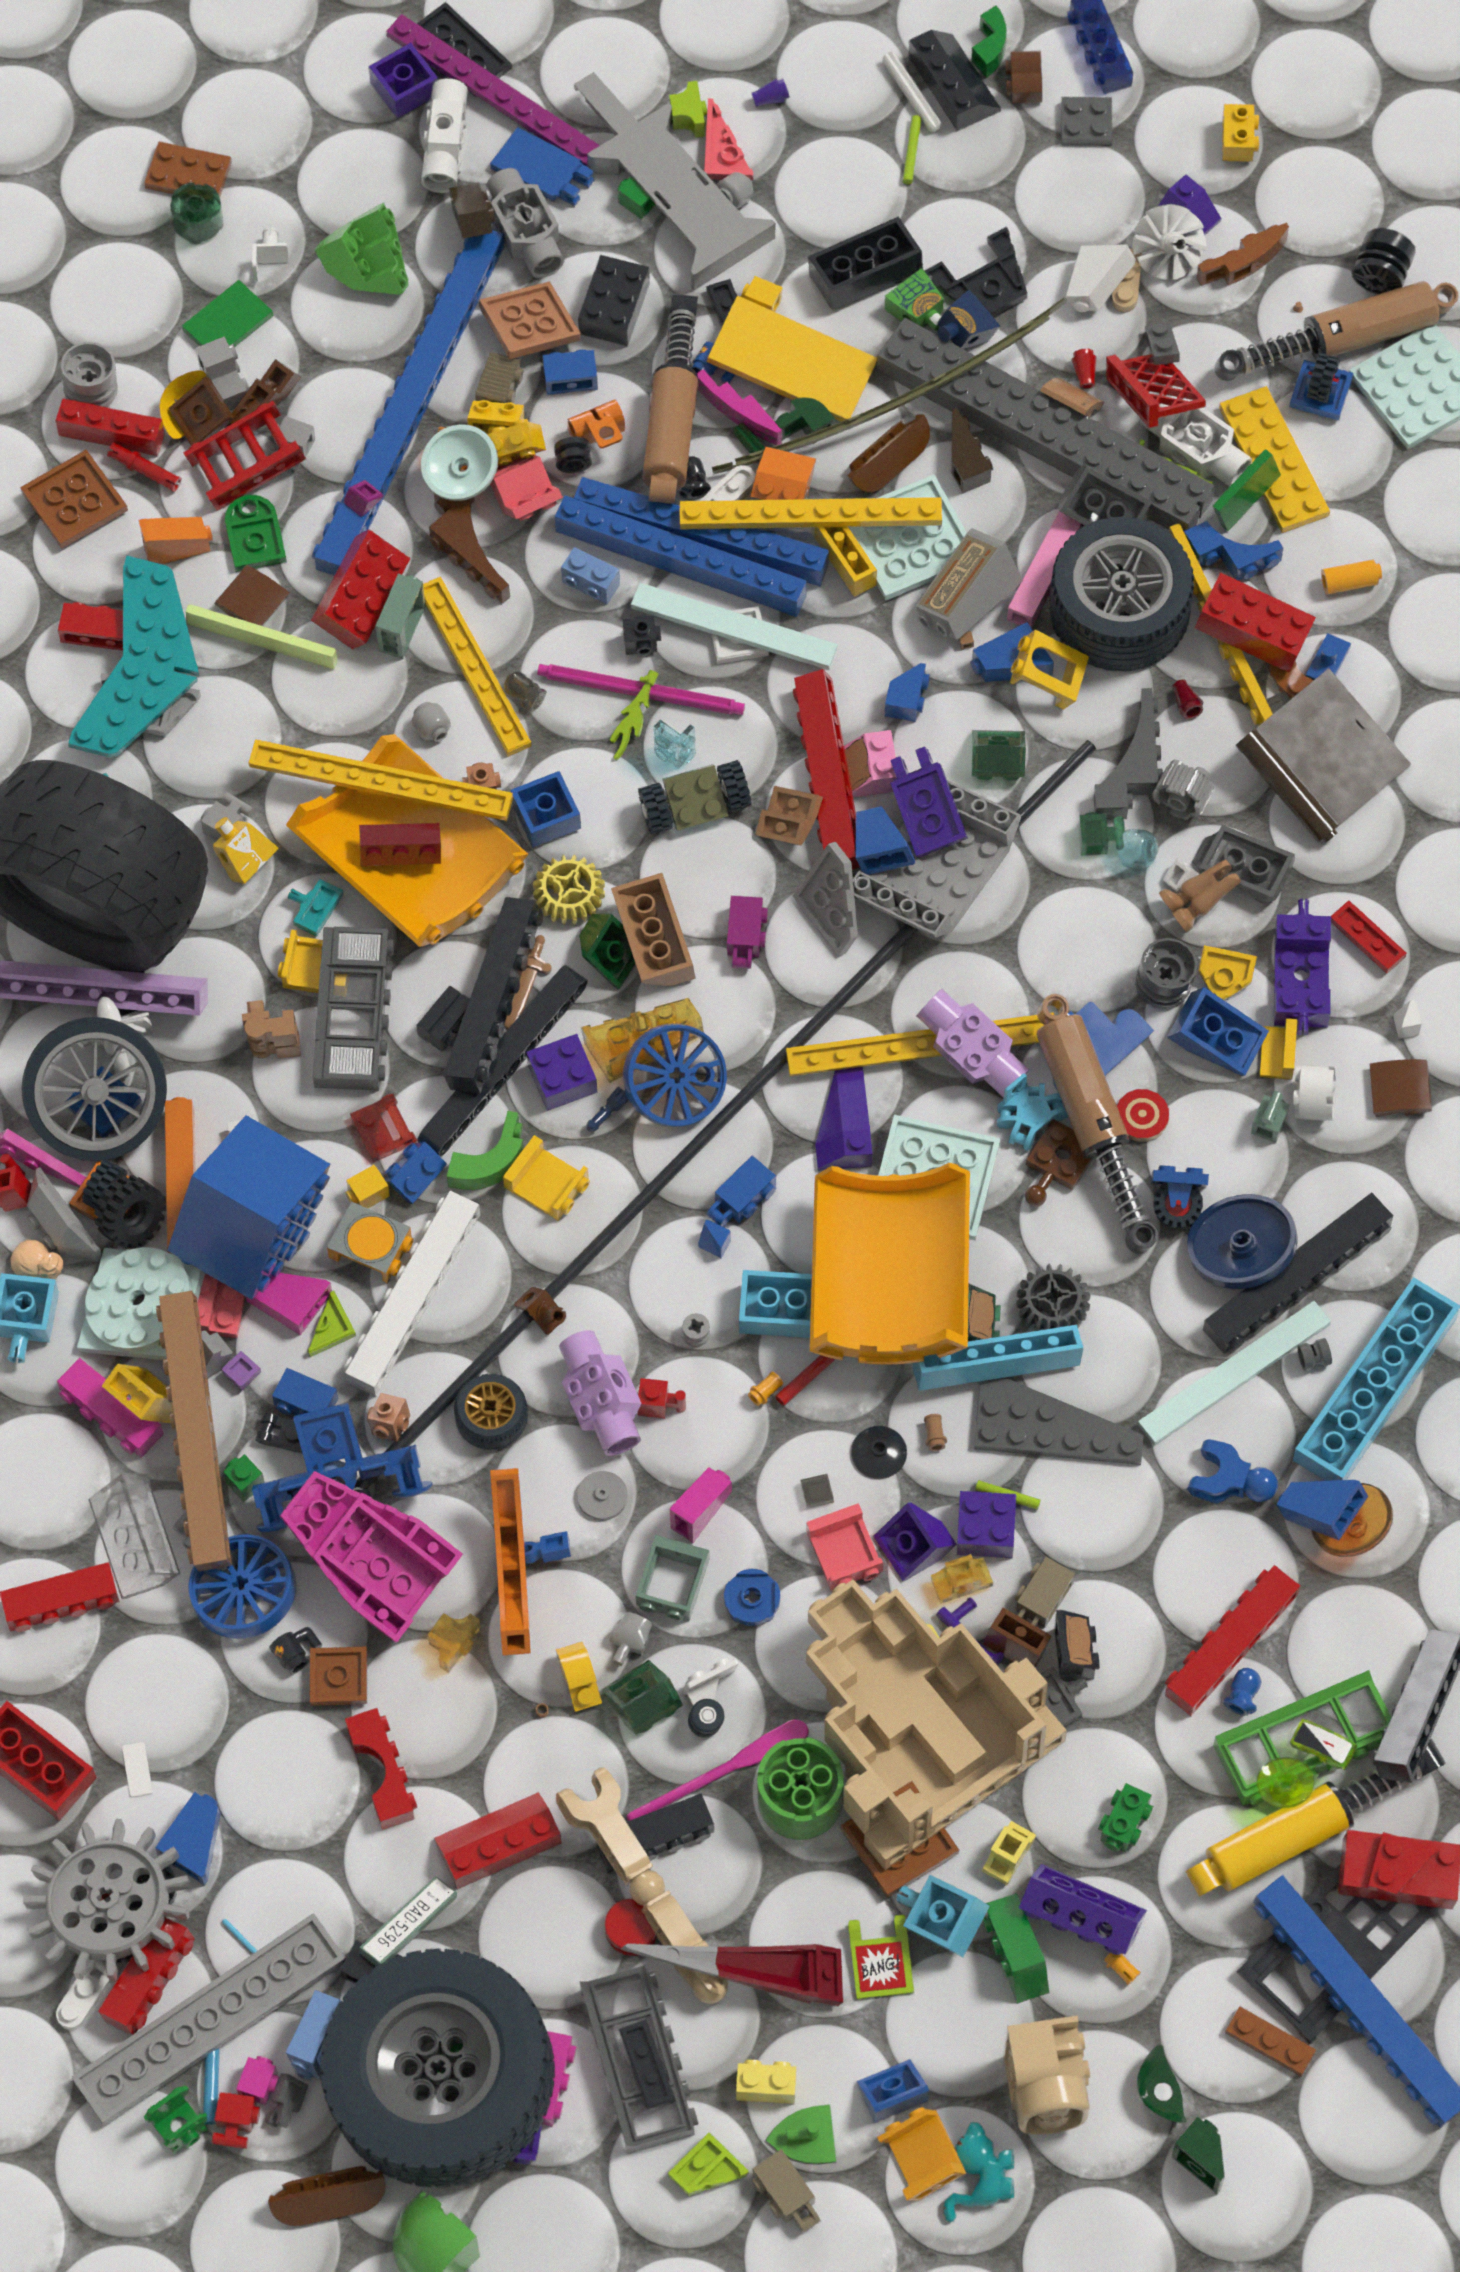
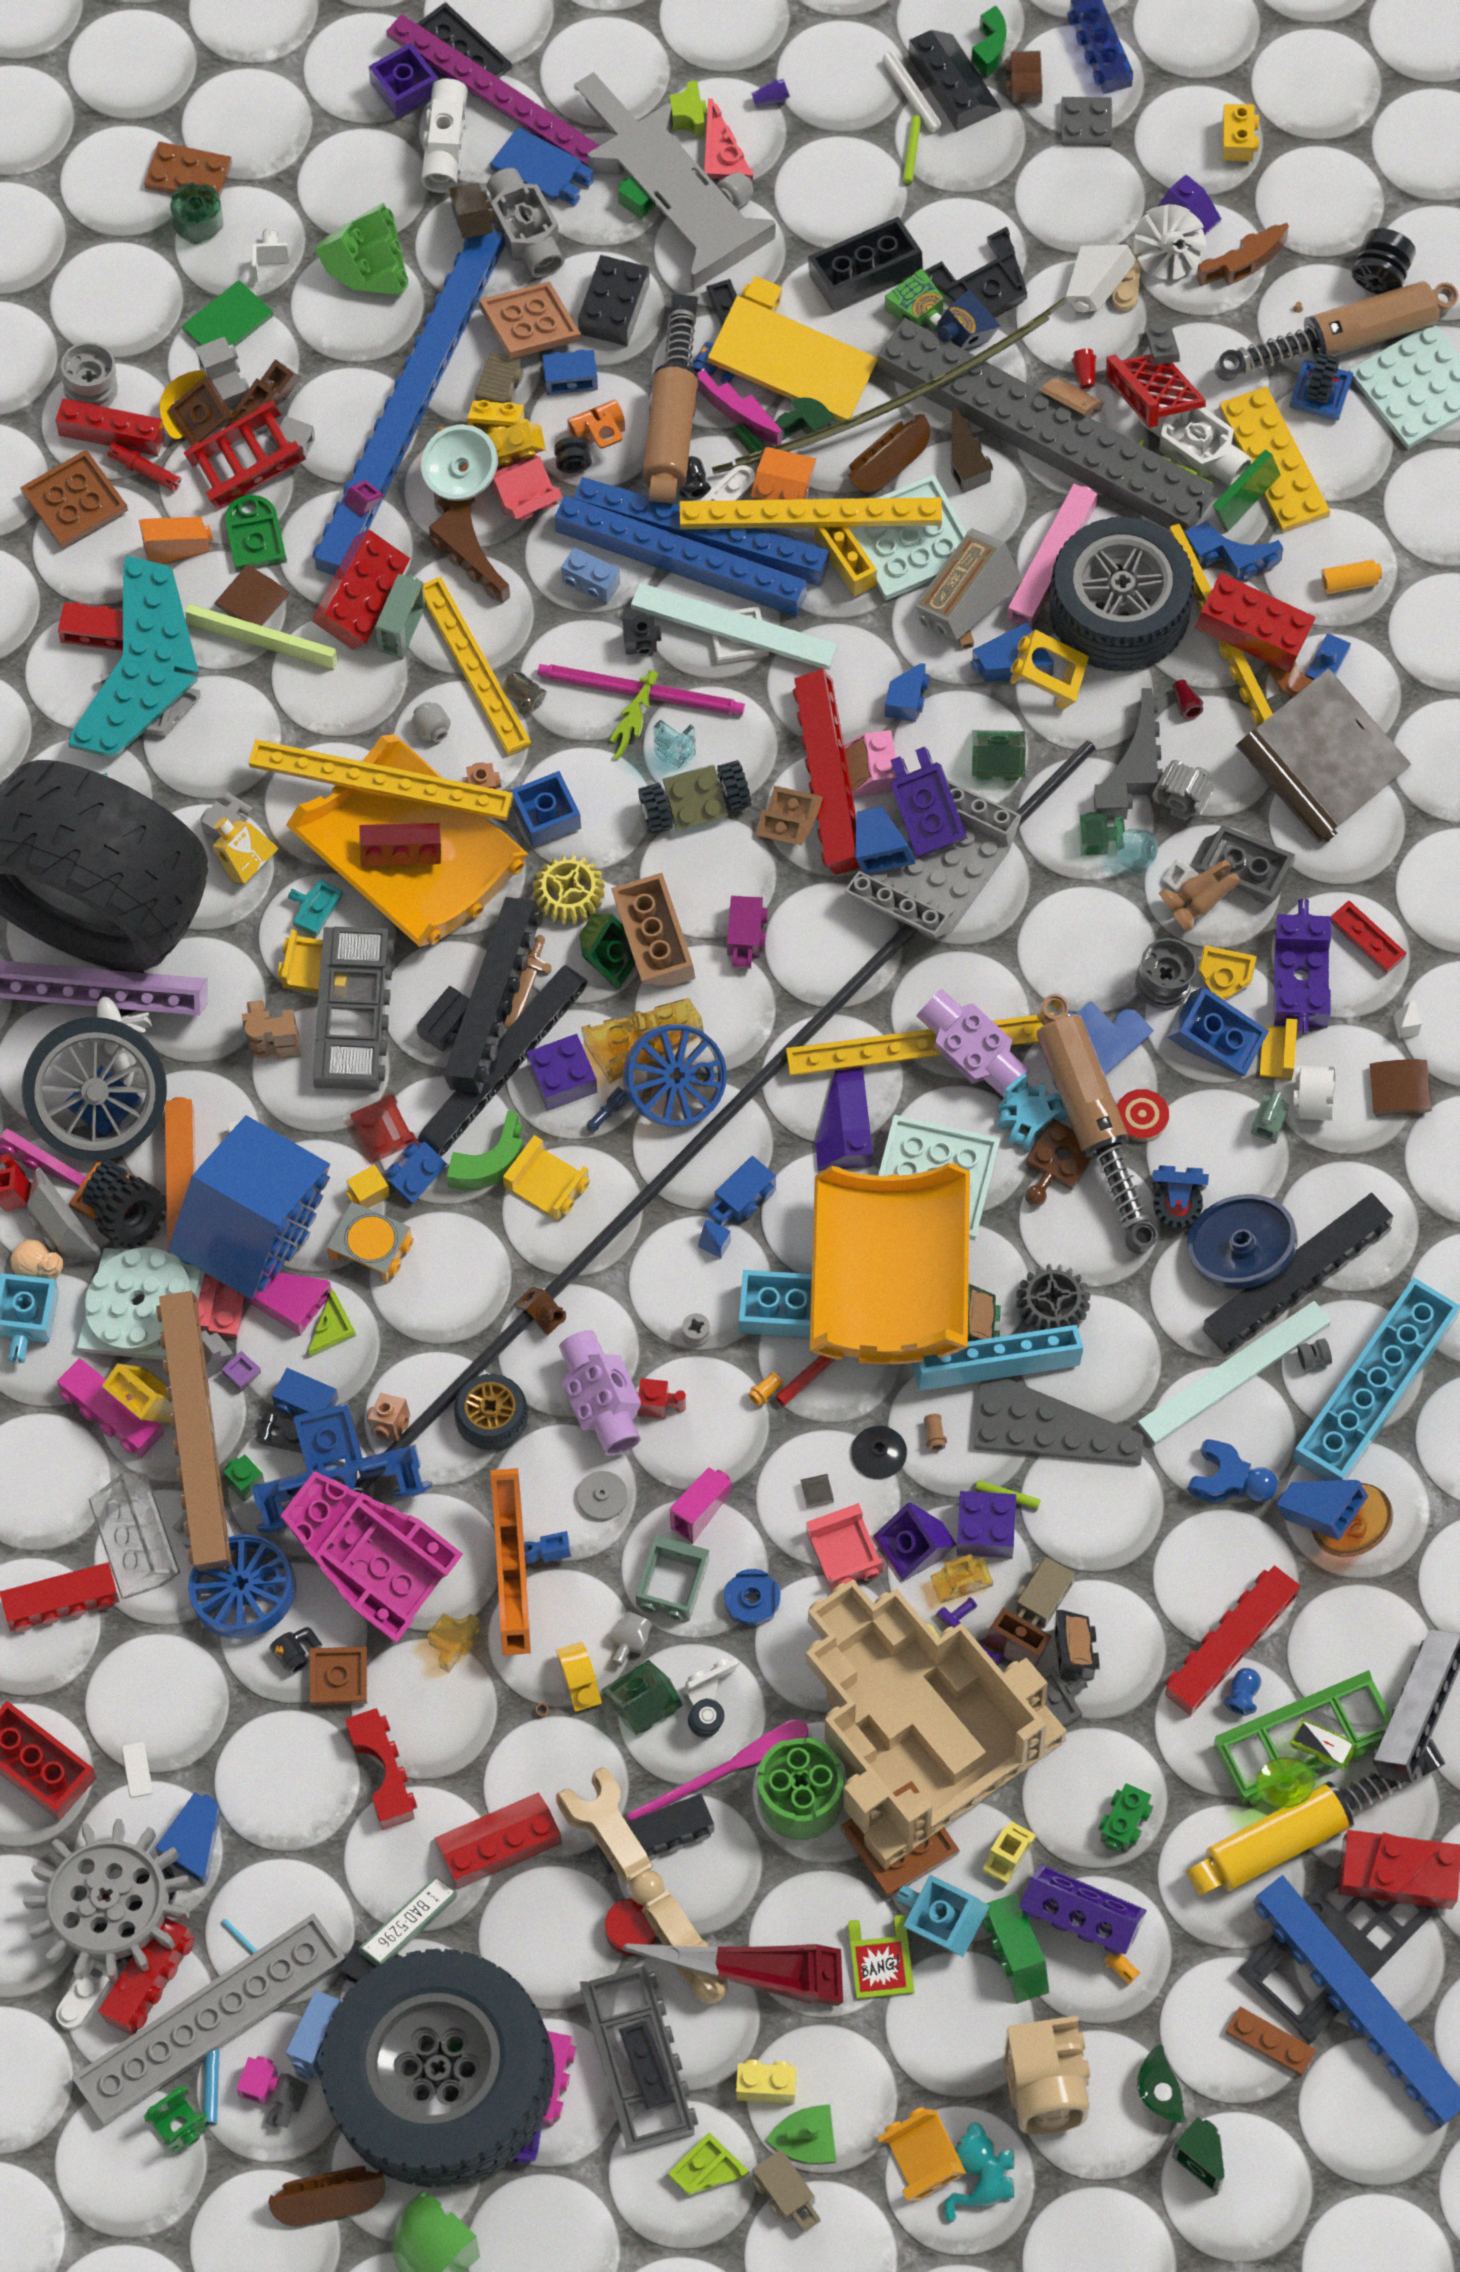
(235, 2114): red brick -> none
(412, 1293): white brick -> none
(829, 898): light grey plate -> none
(893, 2090): blue slope -> none
(1097, 497): dark grey slope -> none

